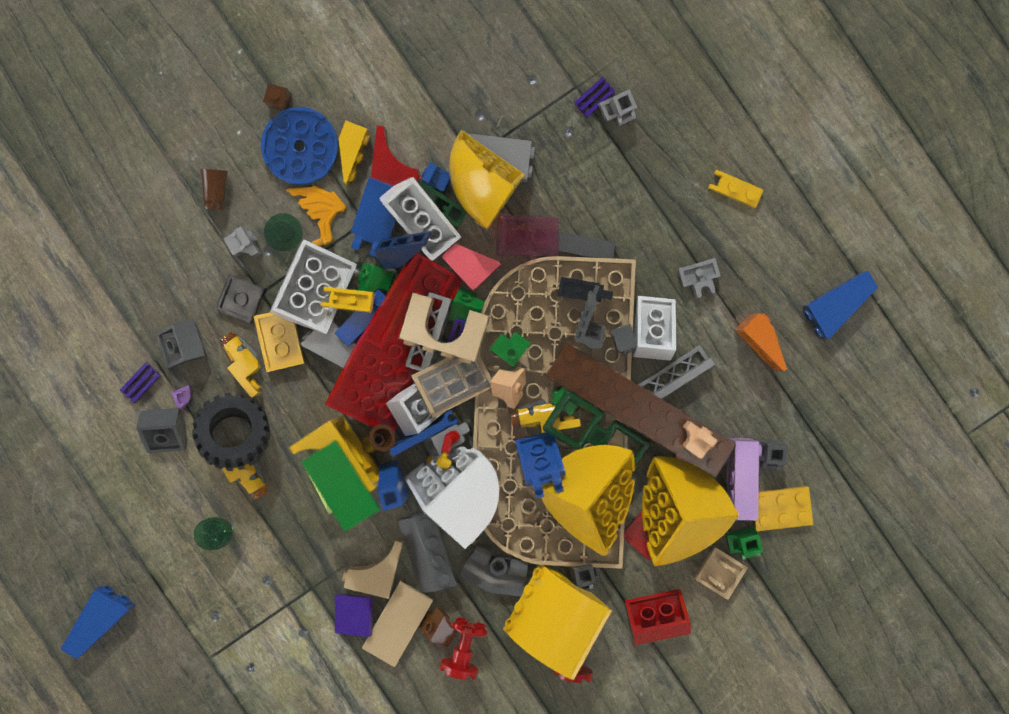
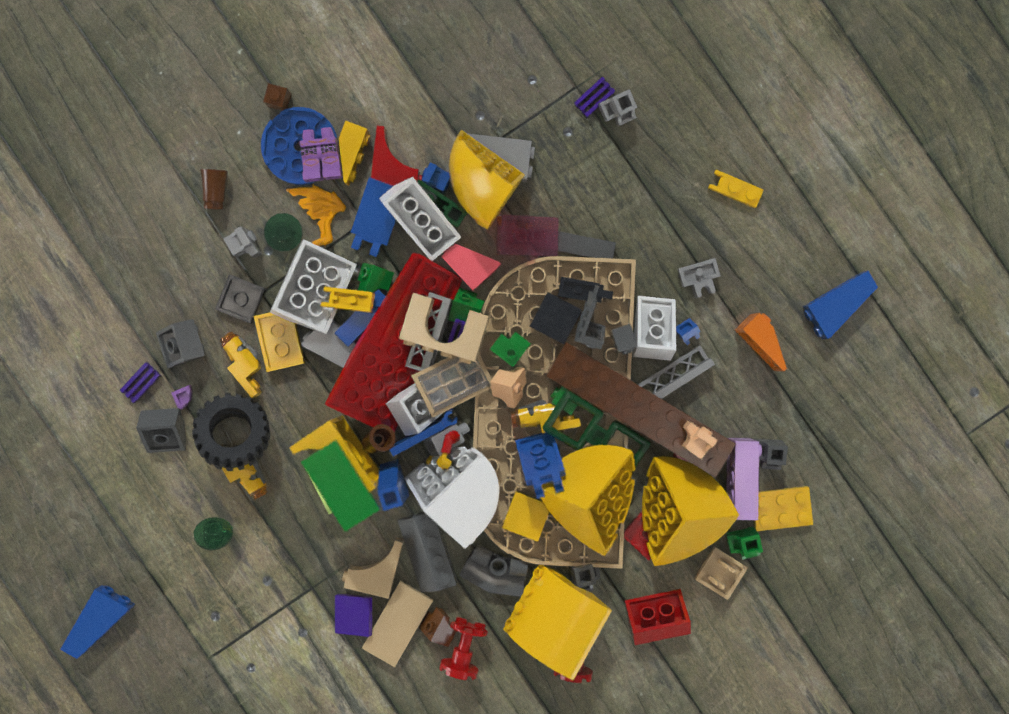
(319, 154): none -> medium lavender hips
(398, 250): dark blue slope -> none
(526, 516): none -> yellow tile
(555, 318): none -> black tile
(687, 330): none -> blue tile

